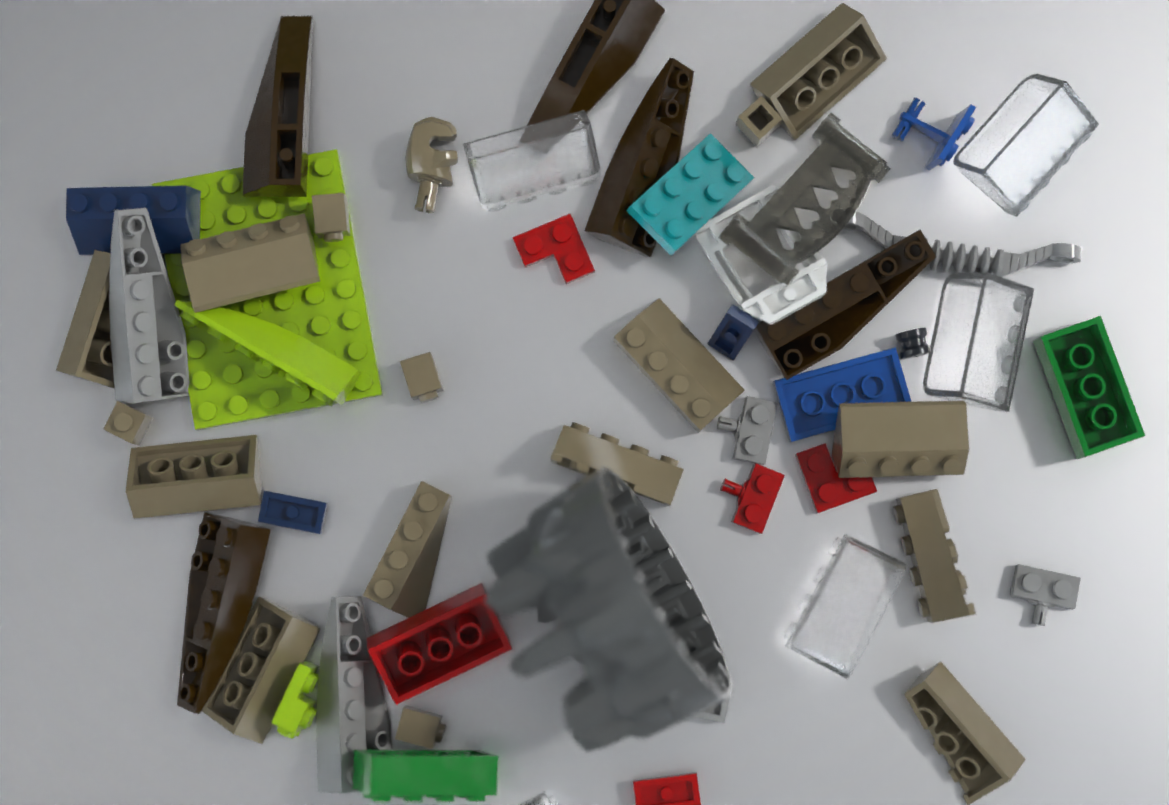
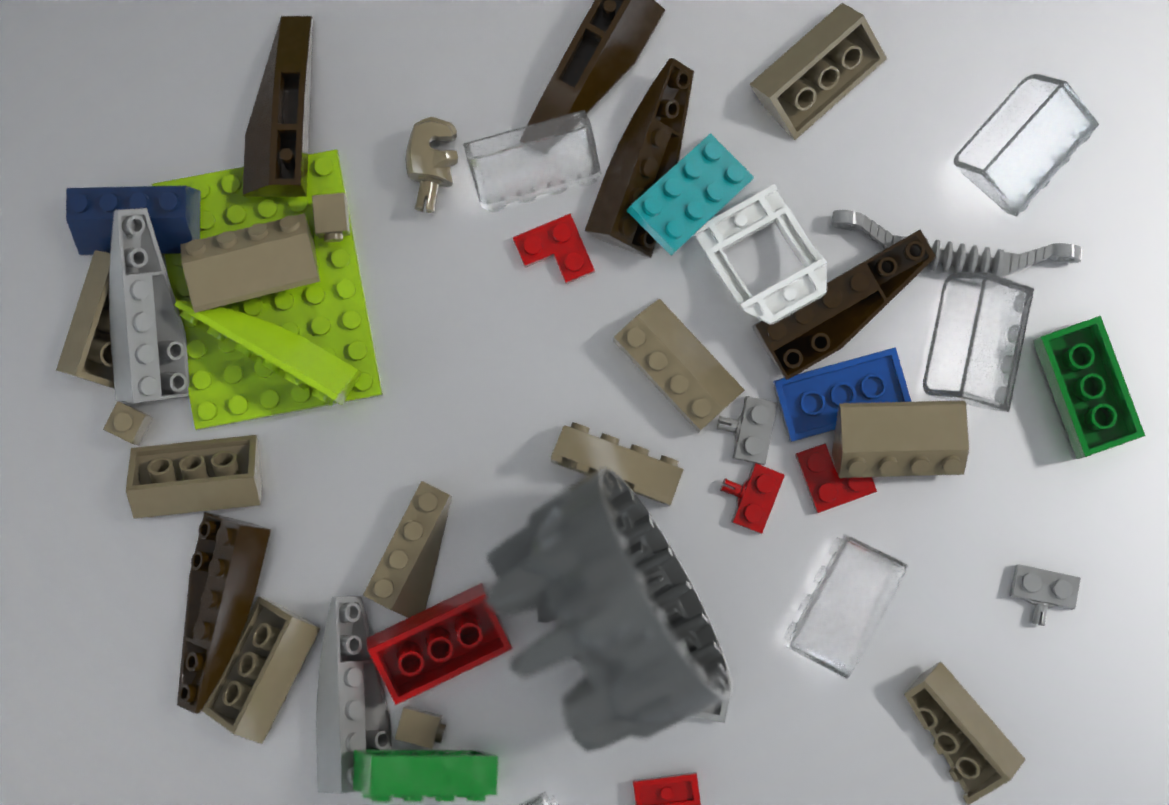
(292, 512): dark blue plate -> none
(296, 708): lime plate -> none
(422, 377): dark tan brick -> none
(733, 332): dark blue plate -> none
(758, 121): dark tan brick -> none
(759, 236): clear smoke piece -> none
(913, 343): black wheel -> none
(932, 557): dark tan wedge -> none
(947, 145): blue plate -> none

